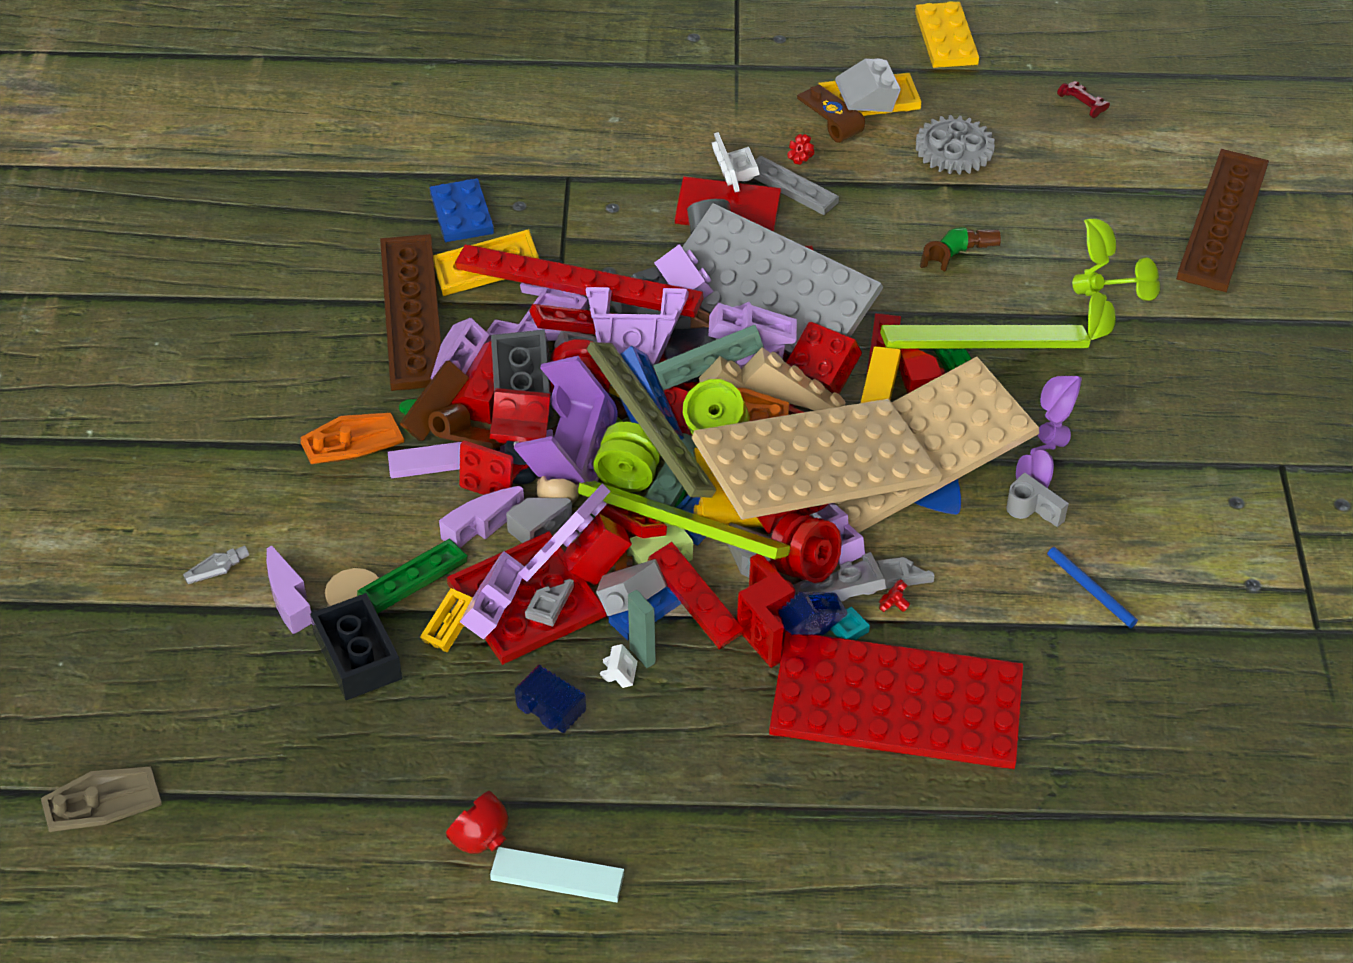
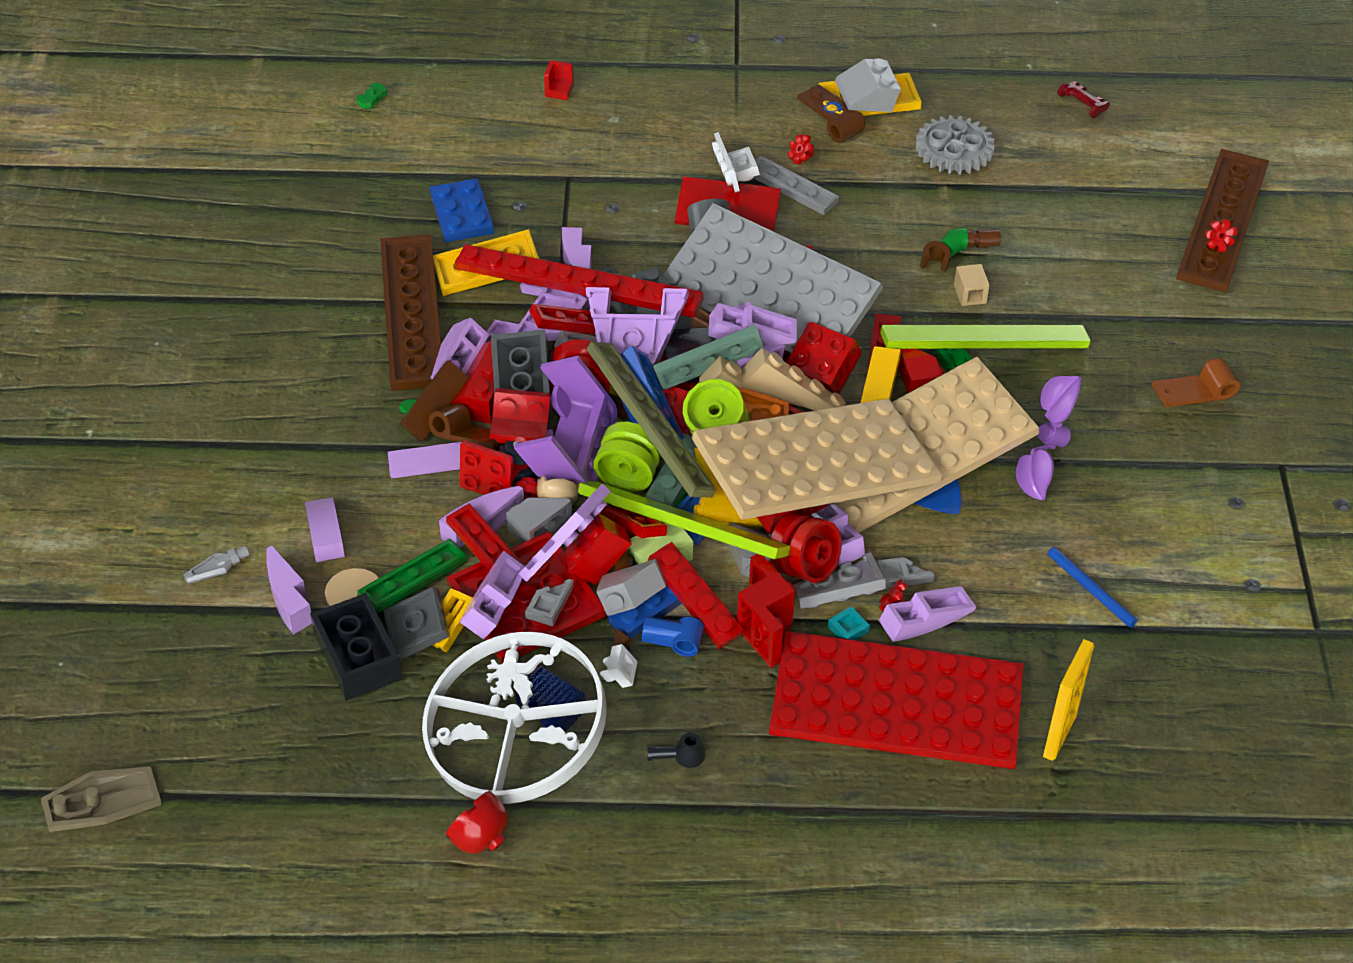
(324, 529): none -> lavender slope
(351, 437): orange piece -> none
(371, 96): none -> green piece
(416, 622): none -> dark grey tile
(478, 536): none -> red tile
(507, 673): none -> white piece
(529, 487): none -> red plate
(557, 874): light aqua tile -> none
(558, 80): none -> red panel
(573, 249): none -> lavender slope
(621, 638): none -> reddish brown piece
(641, 628): sand green tile -> none
(680, 271): lavender brick -> none
(681, 636): none -> blue piece
(684, 754): none -> black bar
(812, 613): clear blue brick -> none
(925, 612): none -> lavender slope
(946, 34): yellow plate -> none
(971, 285): none -> tan brick
(1030, 496): light grey plate -> none
(1068, 699): none -> yellow tile
(1100, 245): lime plant -> none
(1212, 384): none -> dark orange door
(1220, 235): none -> red plant

